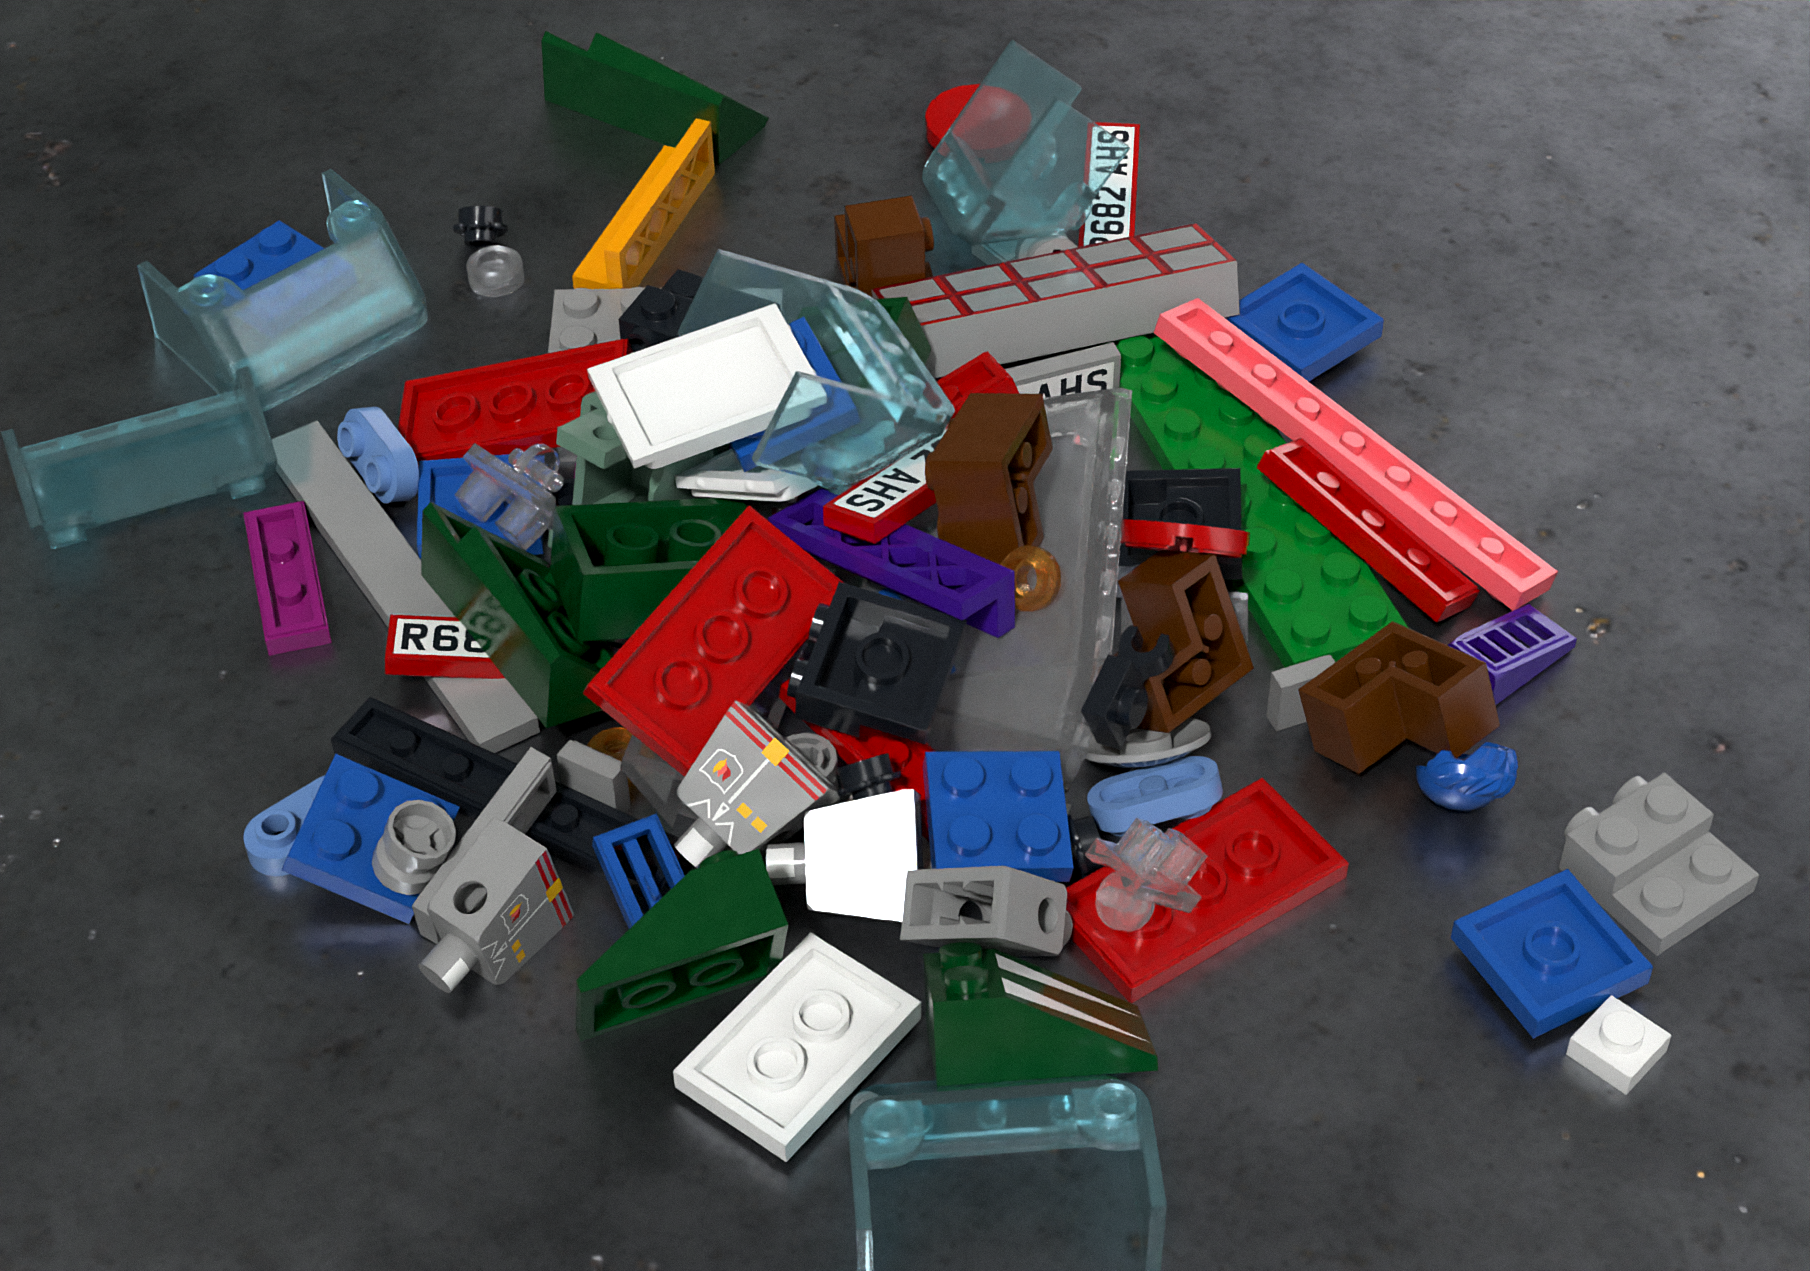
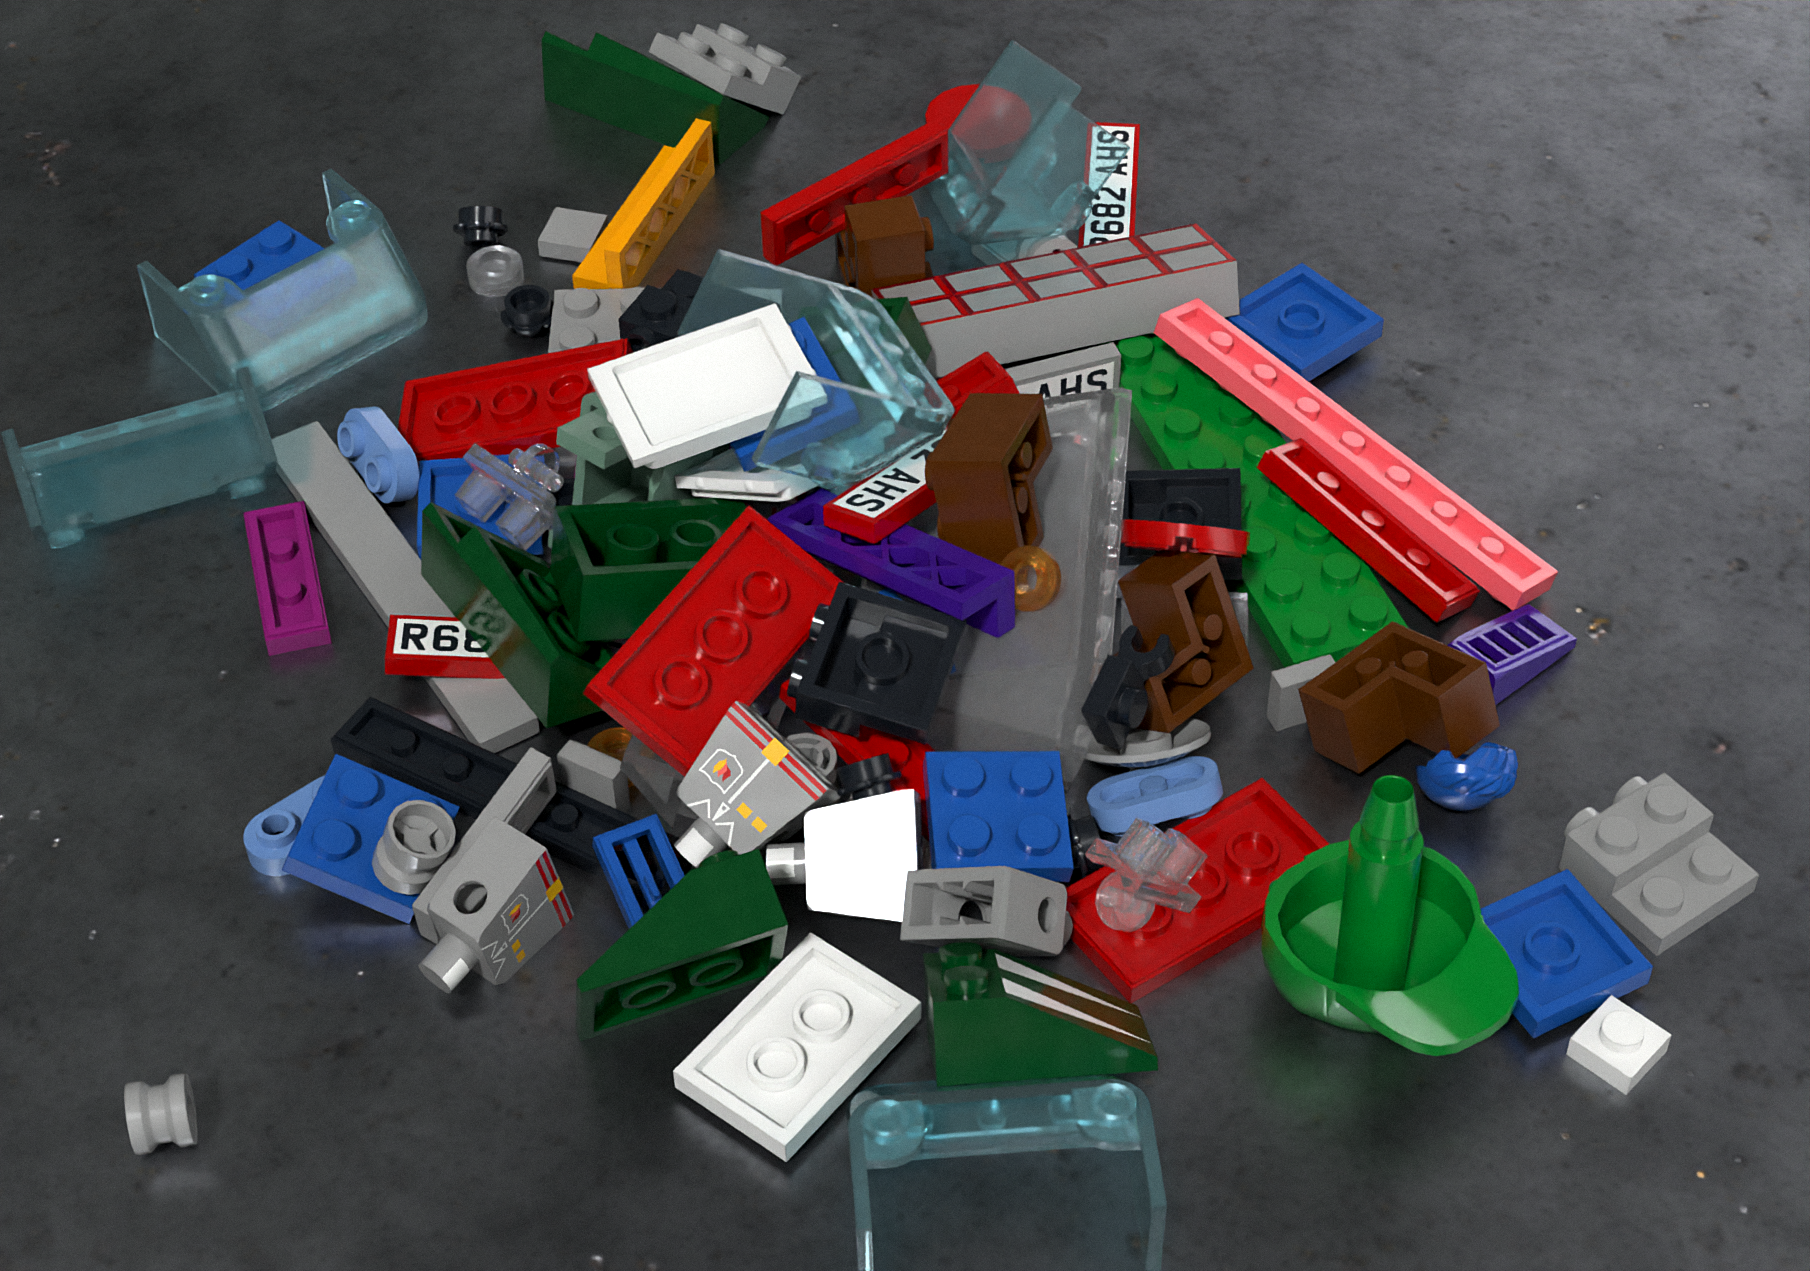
(160, 1114): none -> light grey wheel
(527, 310): none -> black plate
(571, 234): none -> light grey tile
(730, 65): none -> light grey plate
(883, 174): none -> red tile
(1388, 936): none -> green piece

